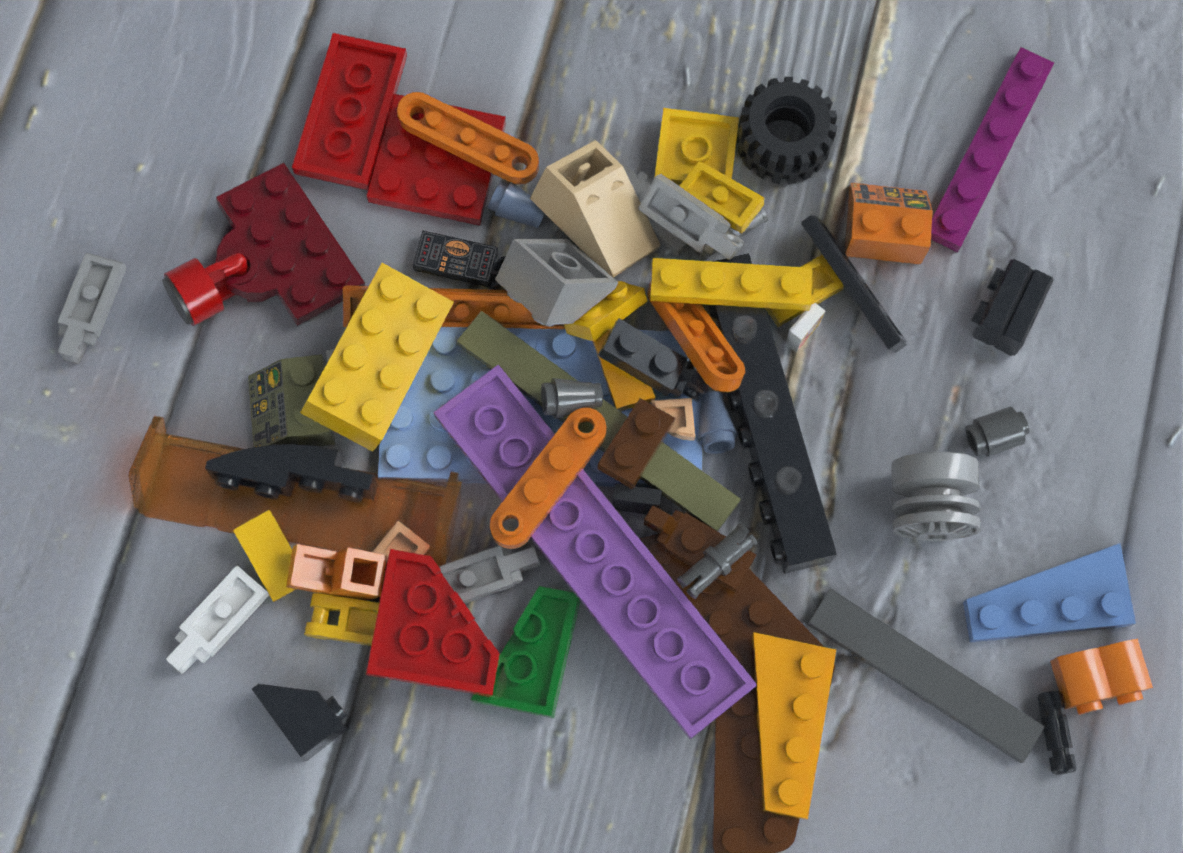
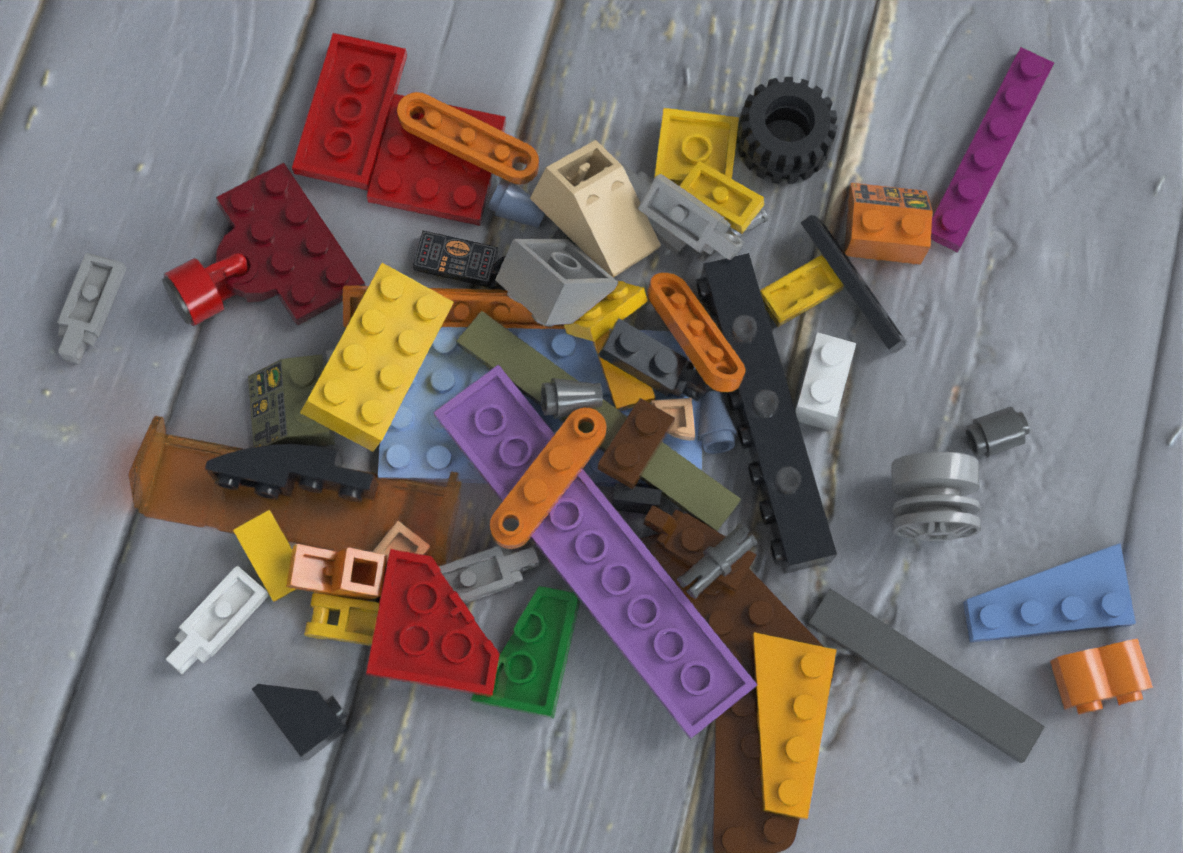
(731, 284): yellow plate -> none
(804, 327): white tile -> none
(824, 381): none -> white brick
(1011, 307): black brick -> none
(1056, 732): black axle -> none

